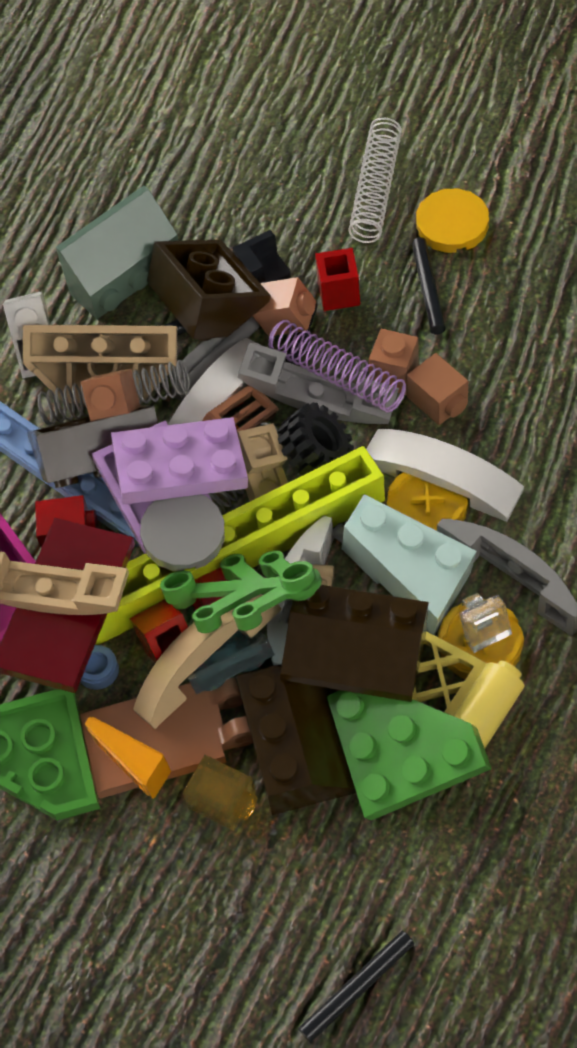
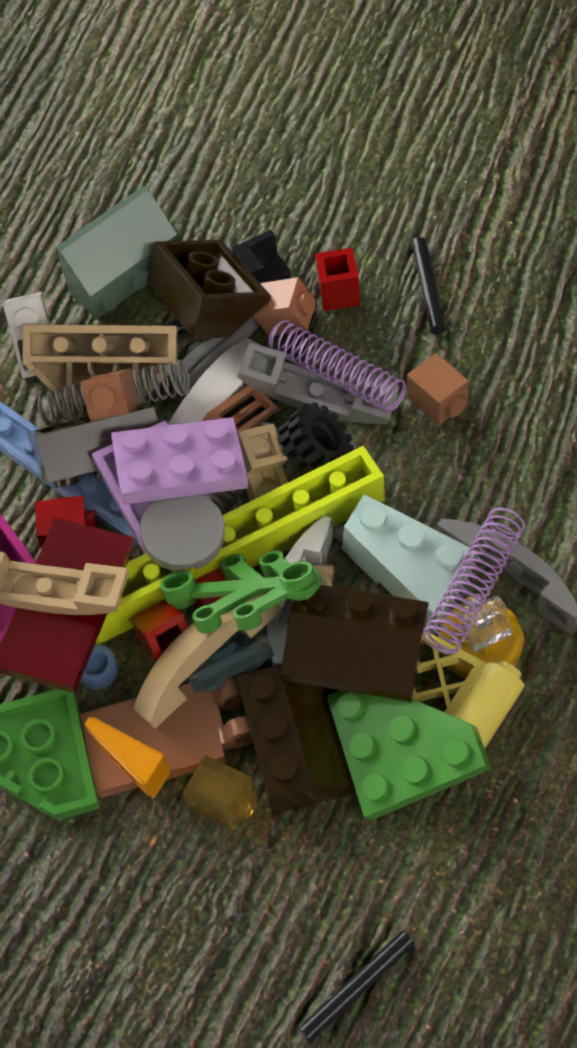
(366, 157): white piece -> none
(396, 354): nougat brick -> none
(425, 501): yellow tile -> none
(448, 467): white slope -> none
(452, 220): yellow tile -> none
(488, 521): none -> lavender piece

